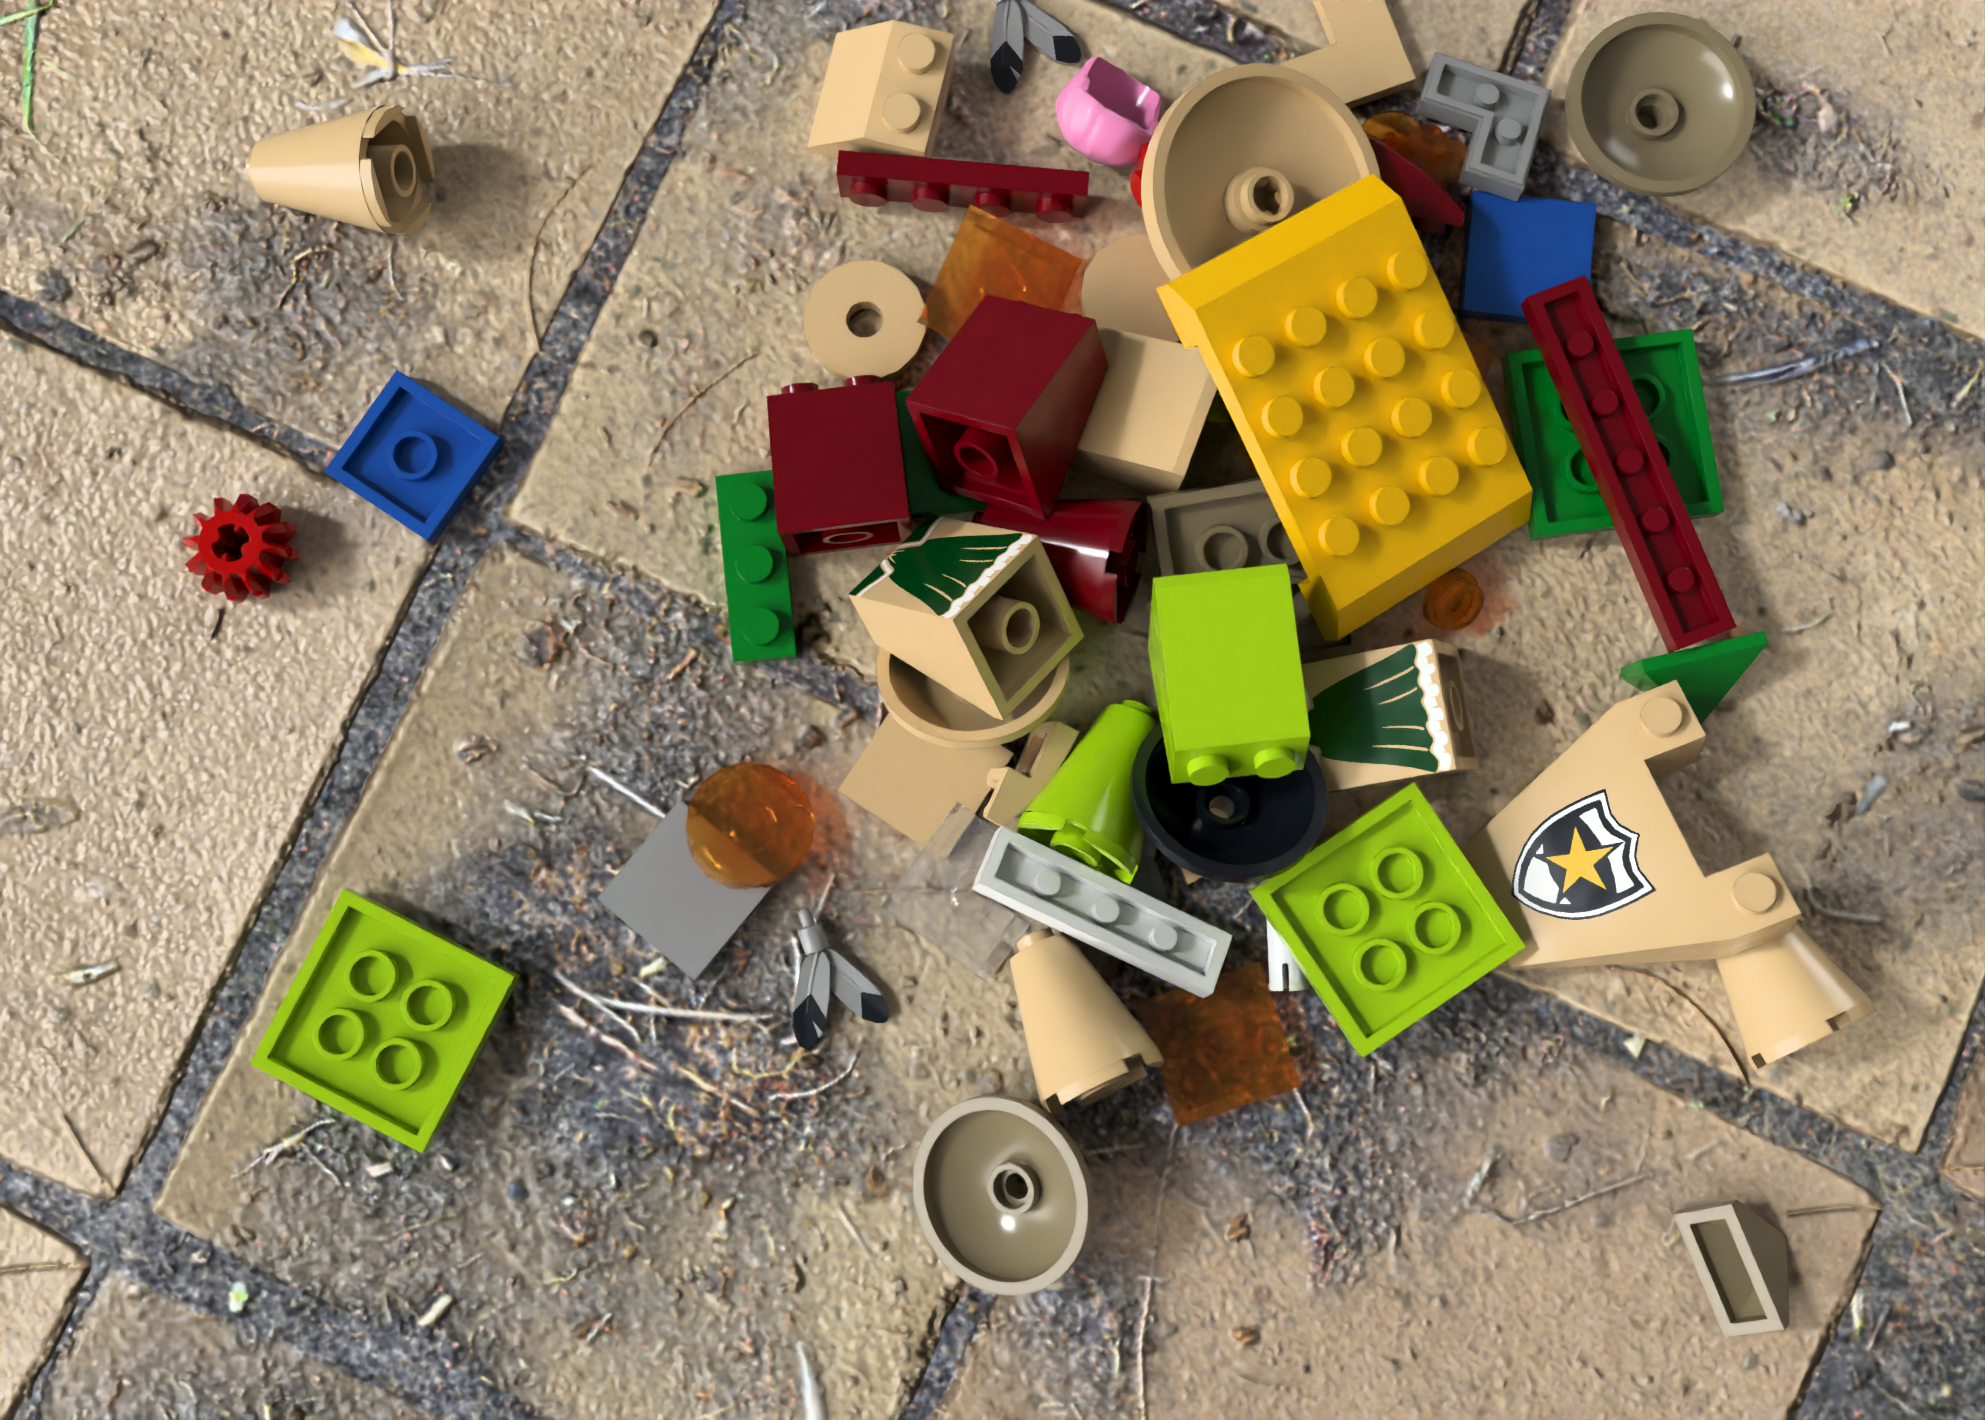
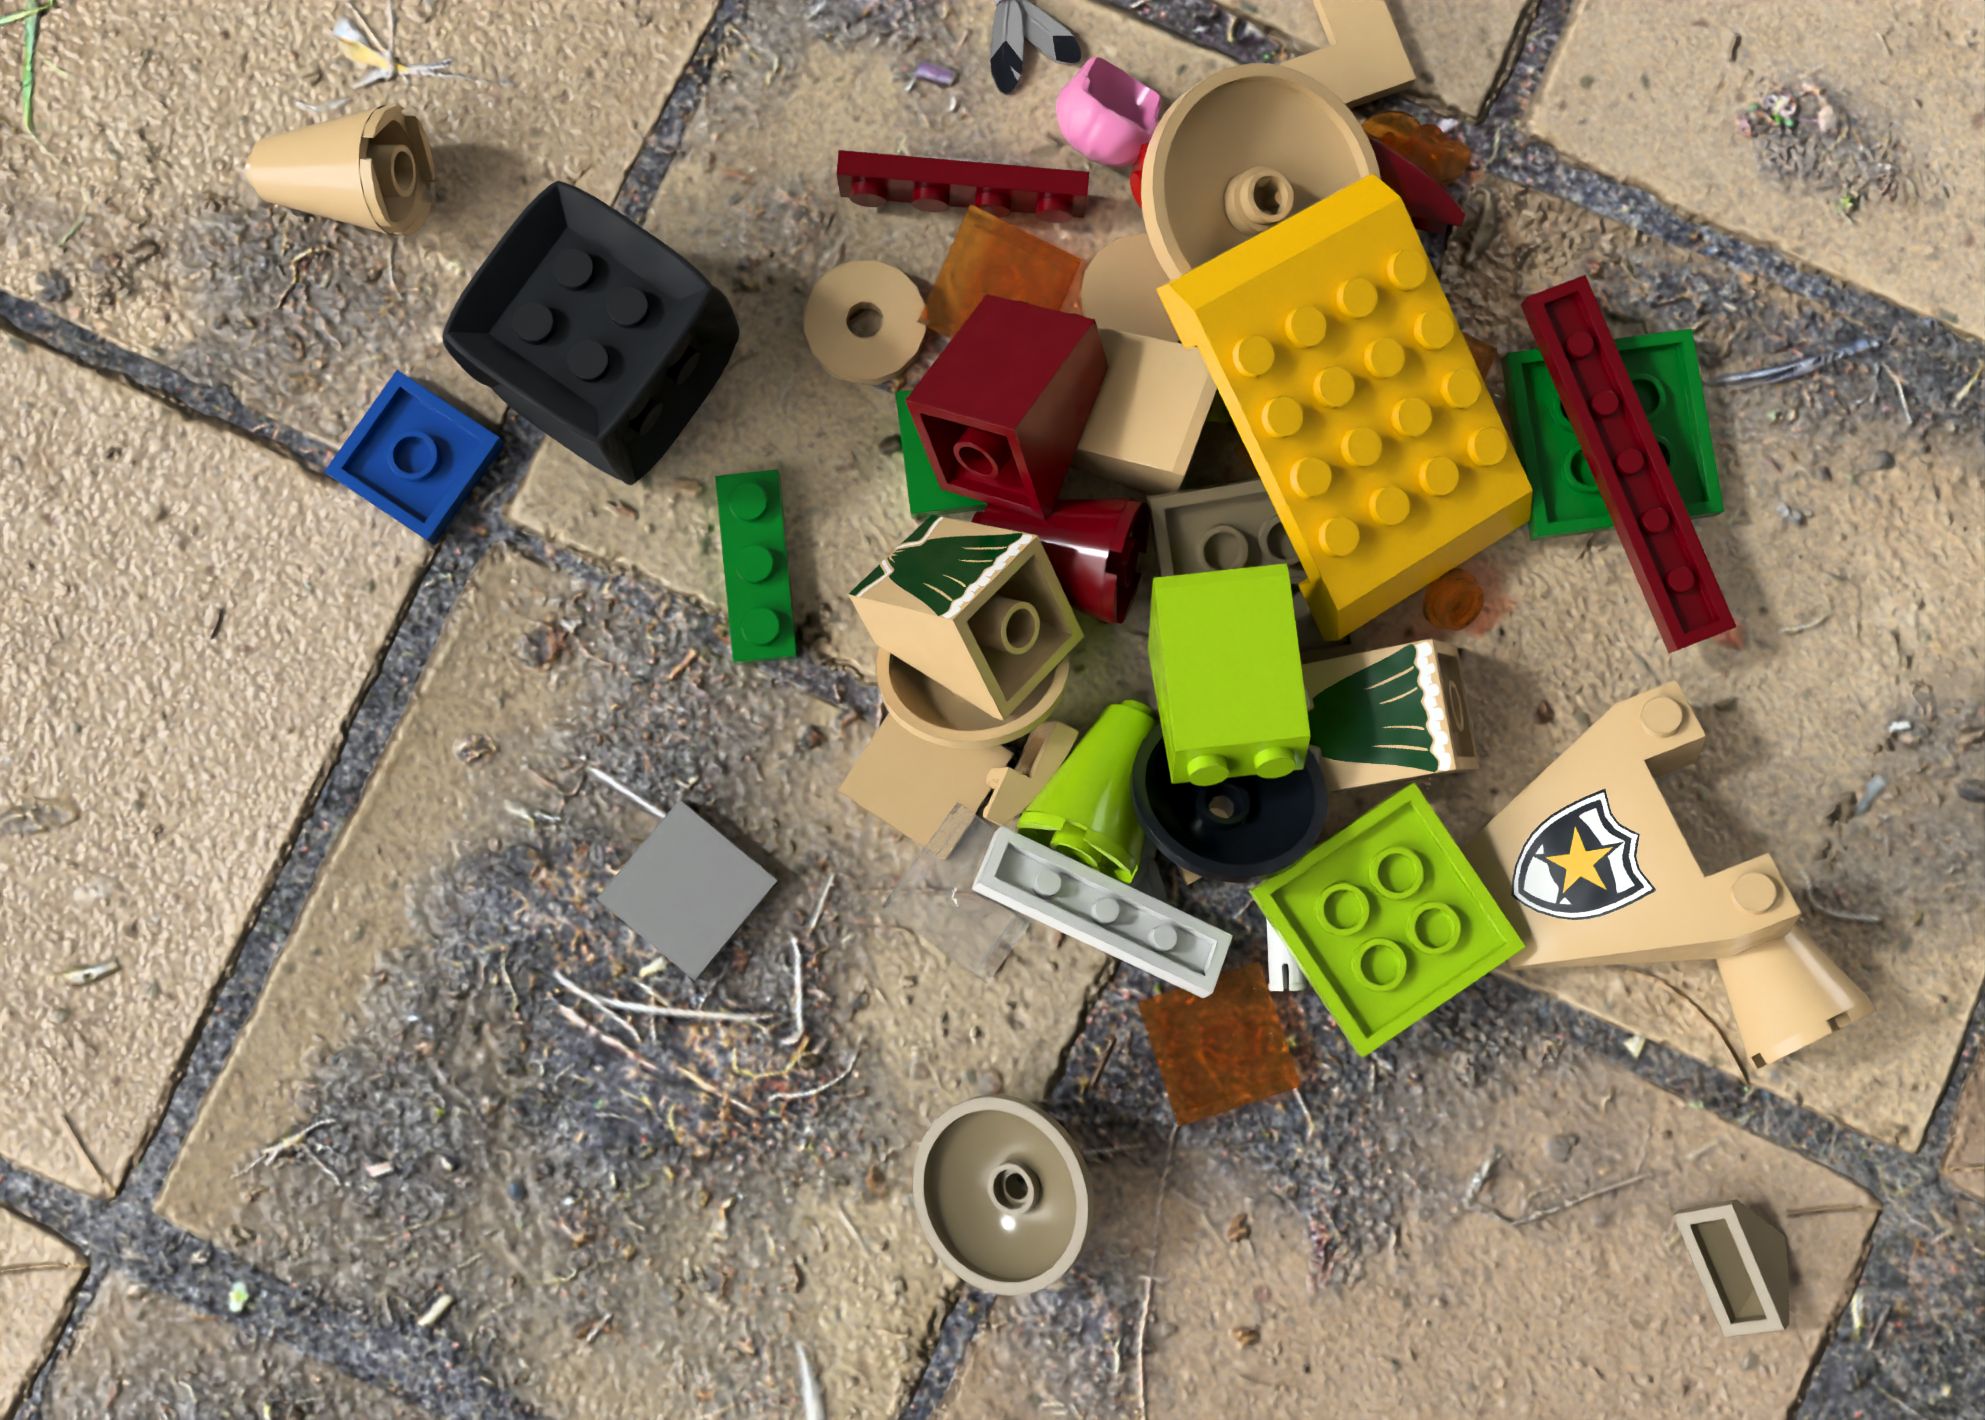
(222, 539): red gear -> none
(385, 1020): lime plate -> none
(593, 331): none -> black piece
(749, 826): clear orange tile -> none
(825, 972): light grey piece -> none
(838, 466): dark red slope -> none
(884, 91): tan slope -> none
(1075, 1025): tan cone -> none
(1498, 111): light grey tile -> none
(1520, 251): blue tile -> none
(1679, 78): dark tan dish -> none
(1701, 671): green slope -> none

